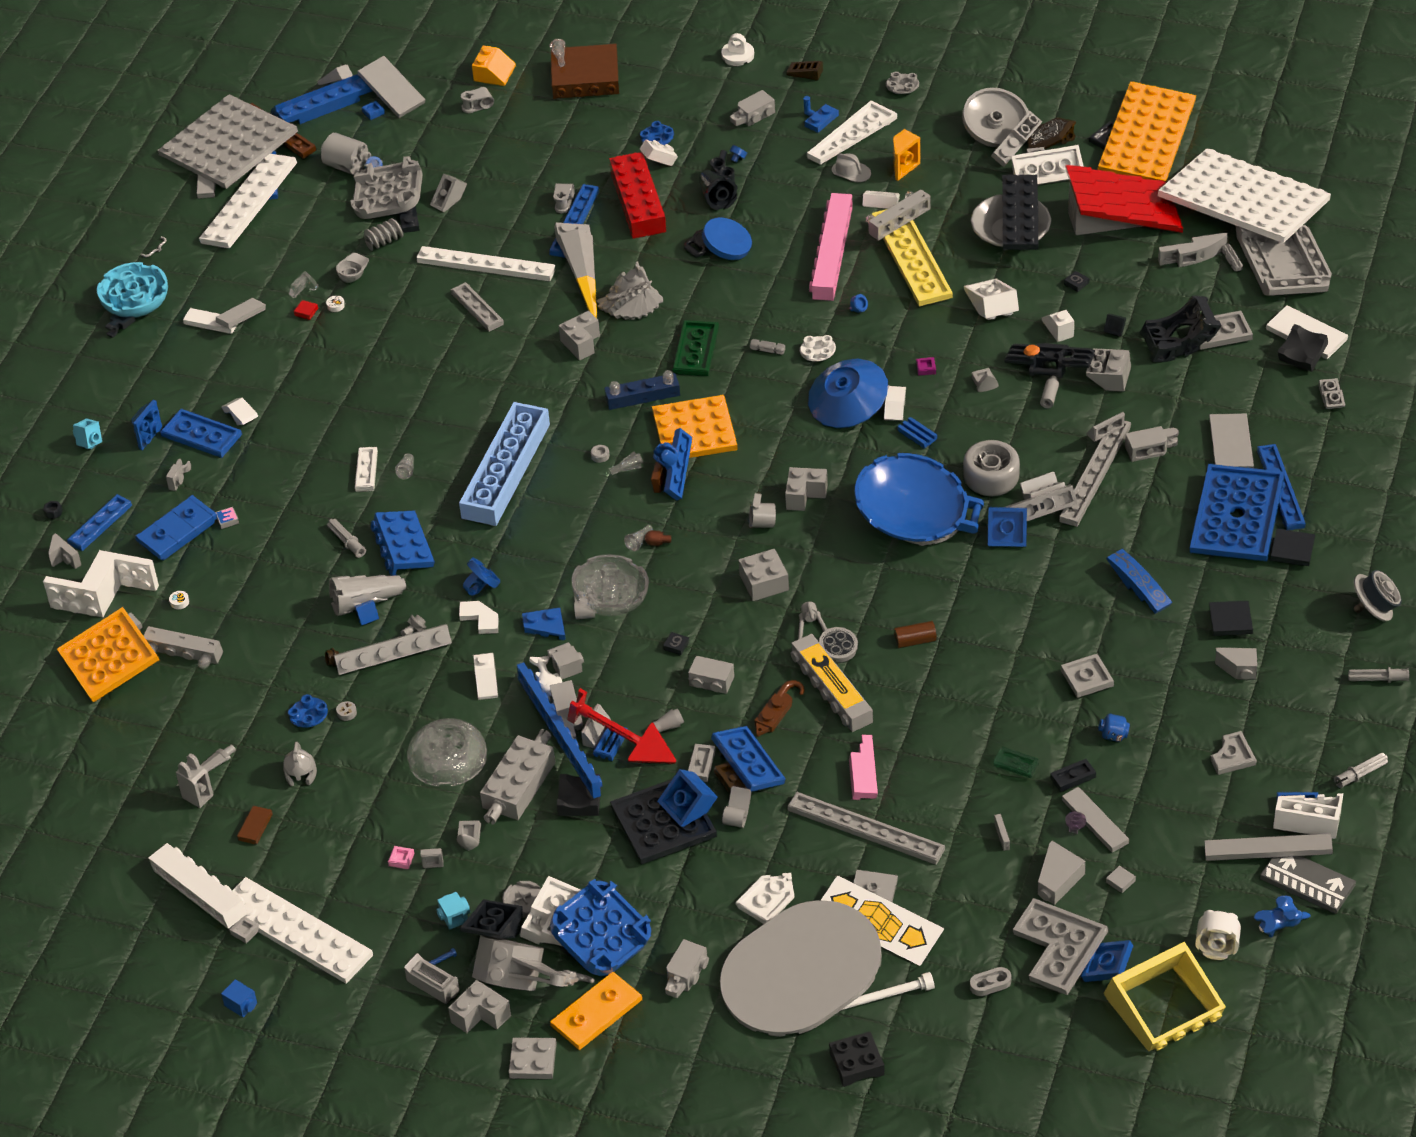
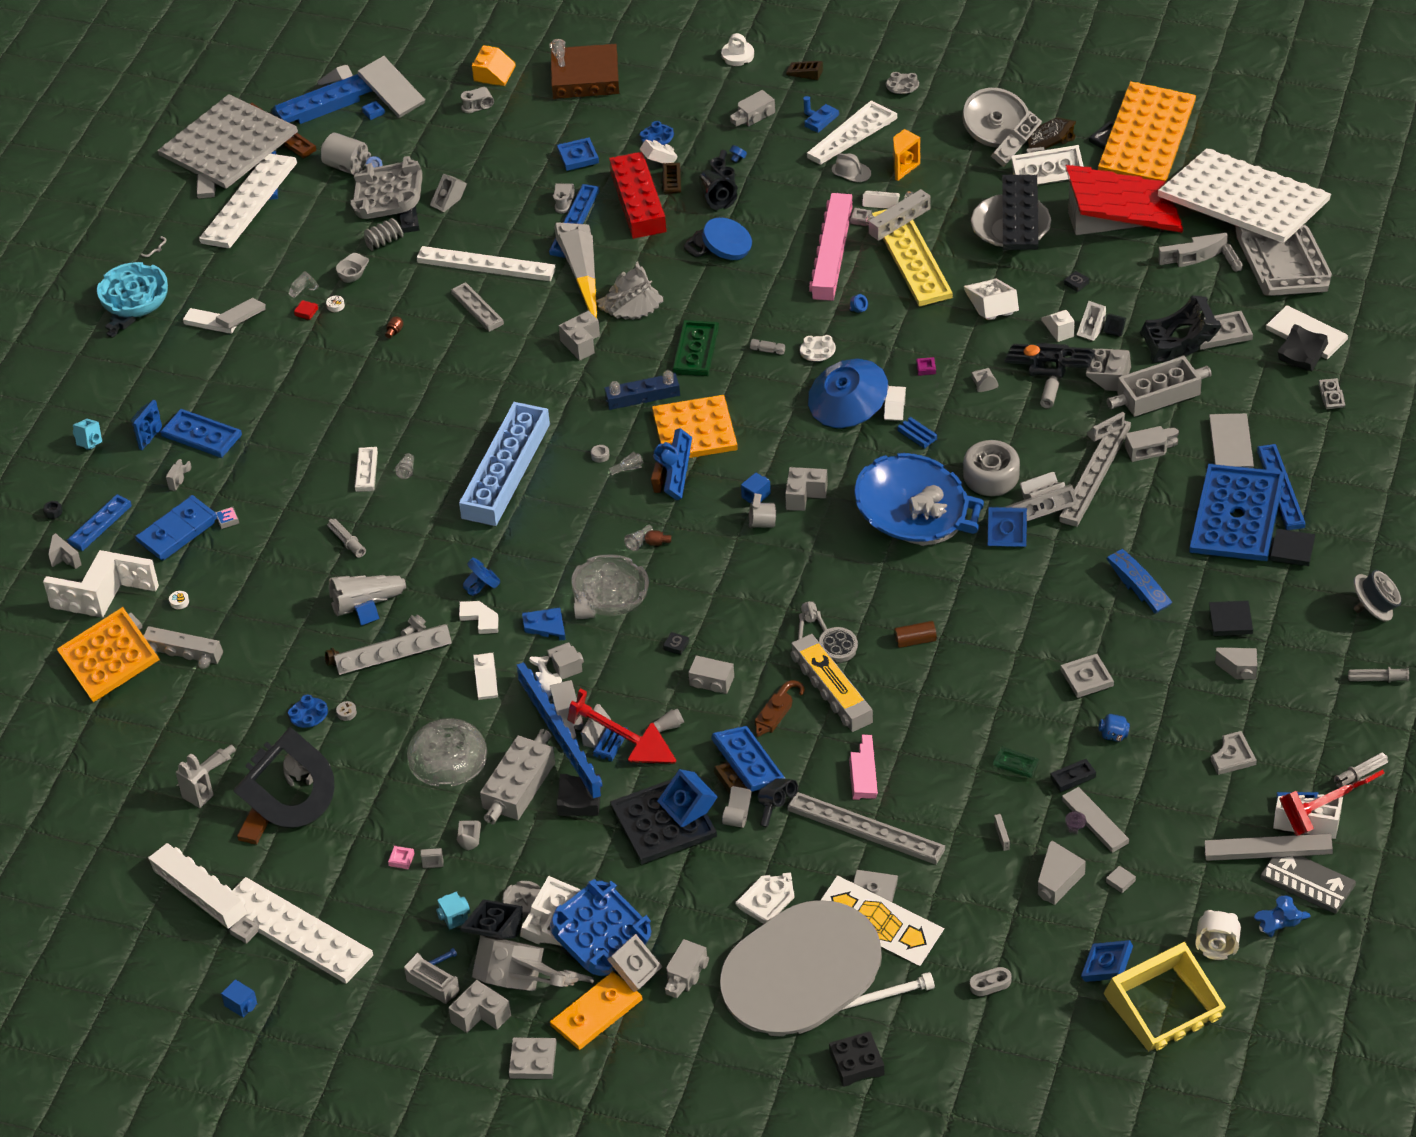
(240, 410): white slope -> none
(267, 805): none -> black piece
(394, 326): none -> copper cylinder
(401, 541): blue bracket -> none
(577, 154): none -> blue plate
(634, 963): none -> light grey plate
(671, 168): none -> dark brown slope
(702, 760): light grey plate -> none
(755, 484): none -> blue brick
(763, 574): light grey brick -> none
(774, 796): none -> black beam
(859, 216): none -> light grey tile
(927, 504): none -> light grey animal
(1068, 940): light grey plate -> none
(1092, 321): none -> white slope
(1159, 386): none -> light grey brick
(1298, 812): none -> red piece

